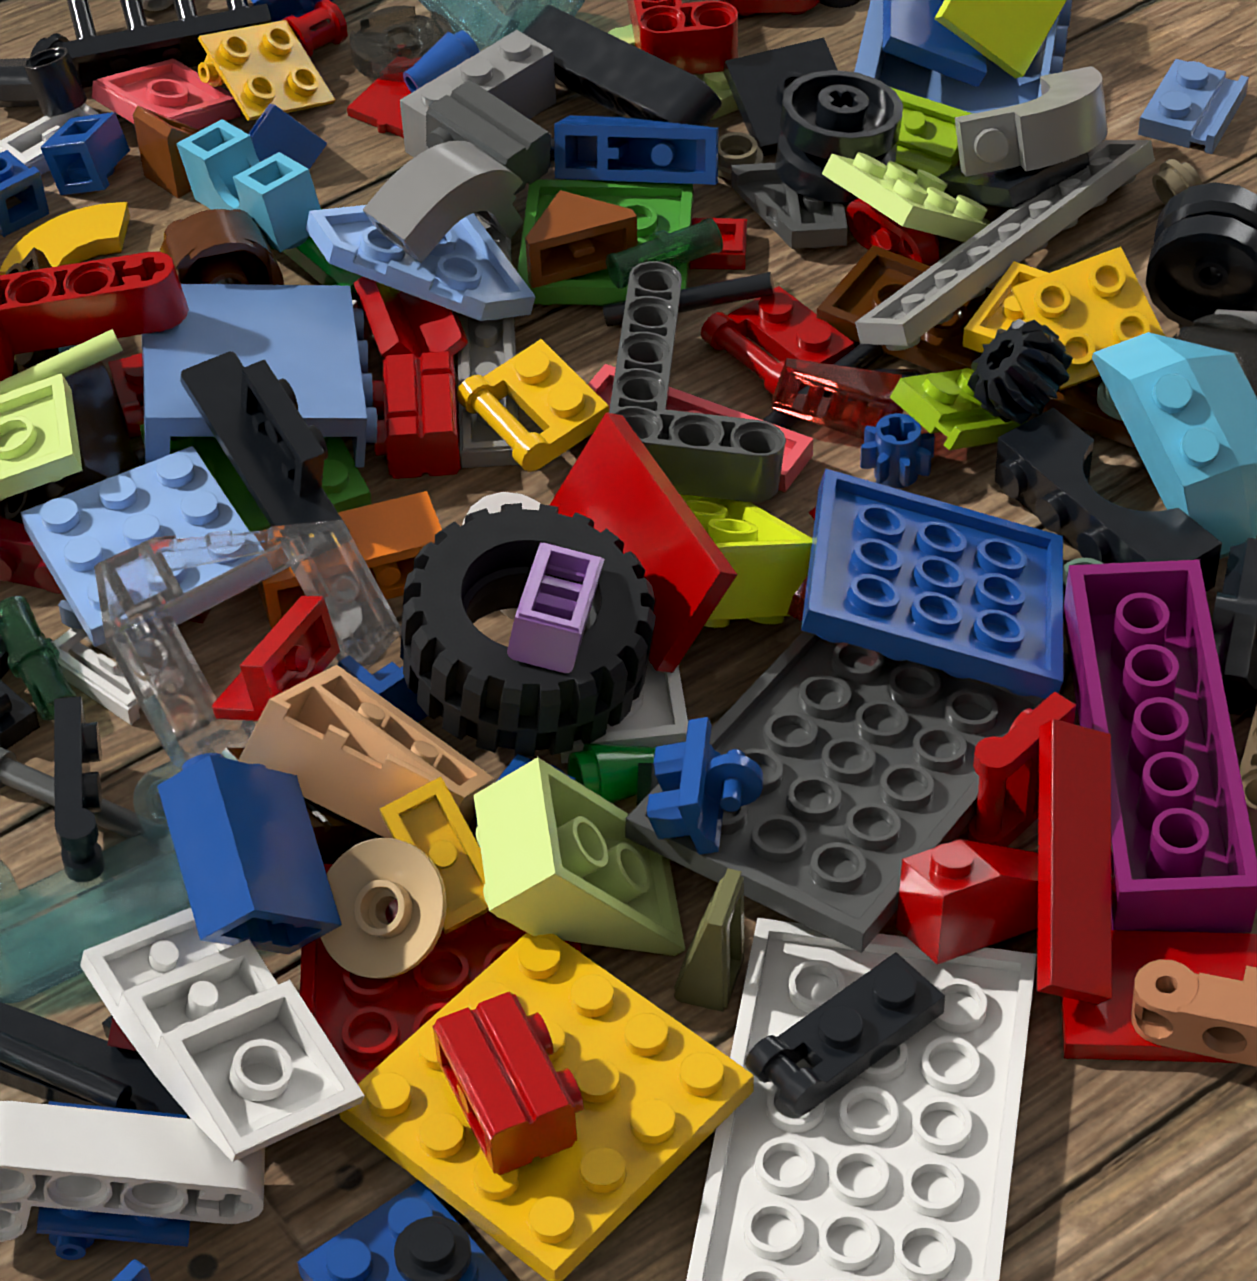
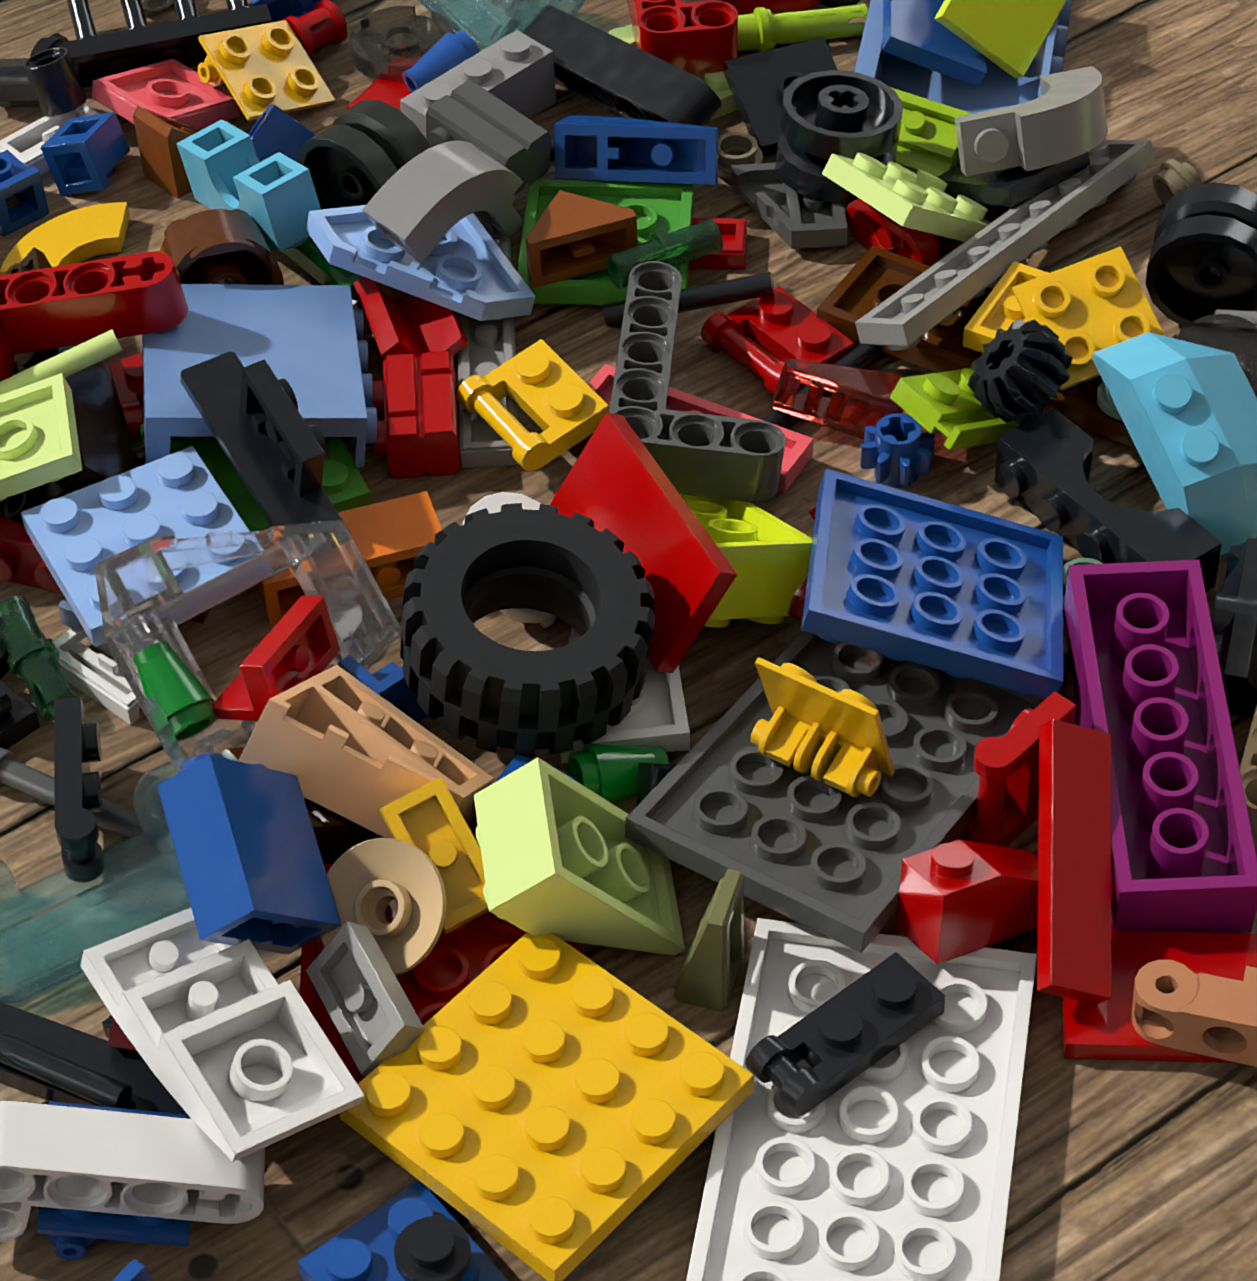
(177, 690): none -> green cone
(360, 153): none -> pearl dark grey wheel
(364, 998): none -> light grey plate
(507, 1082): red brick -> none
(553, 610): medium lavender slope -> none
(699, 787): blue hips -> none
(764, 30): none -> lime pin
(822, 727): none -> yellow hinge
(1192, 105): medium blue plate -> none

